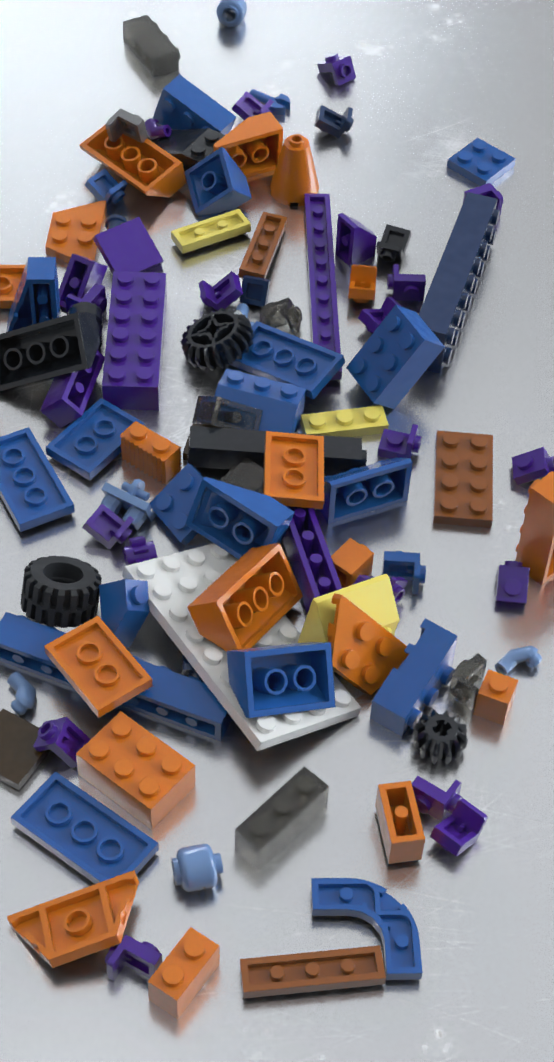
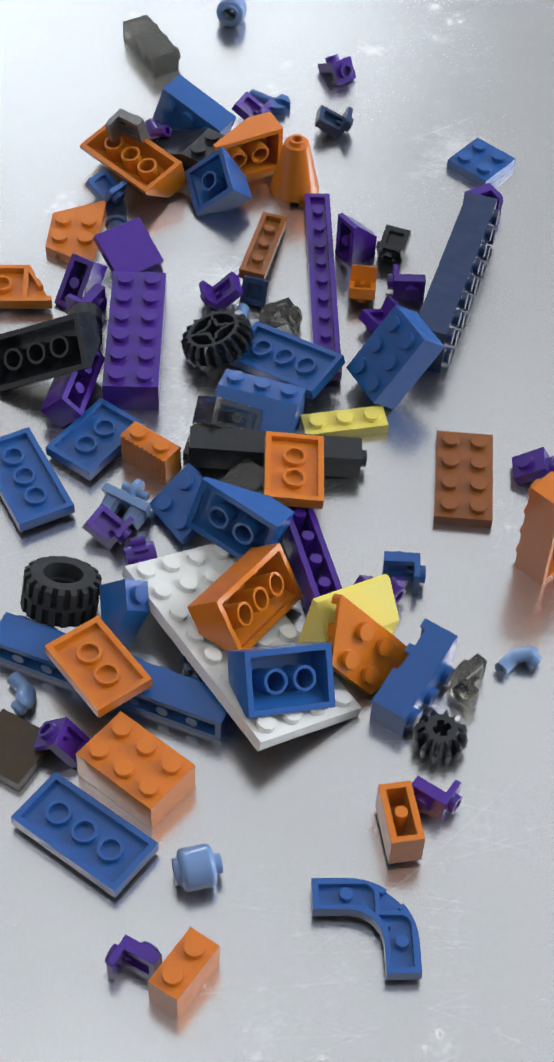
(36, 295): blue wedge -> none
(78, 921): orange wing -> none
(210, 231): light yellow plate -> none
(281, 818): clear smoke brick -> none
(312, 971): dark orange plate -> none
(351, 561): orange brick -> none
(366, 489): blue slope -> none
(399, 444): dark purple bracket -> none
(460, 828): dark purple bracket -> none
(495, 697): orange brick -> none
(512, 583): dark purple bracket -> none

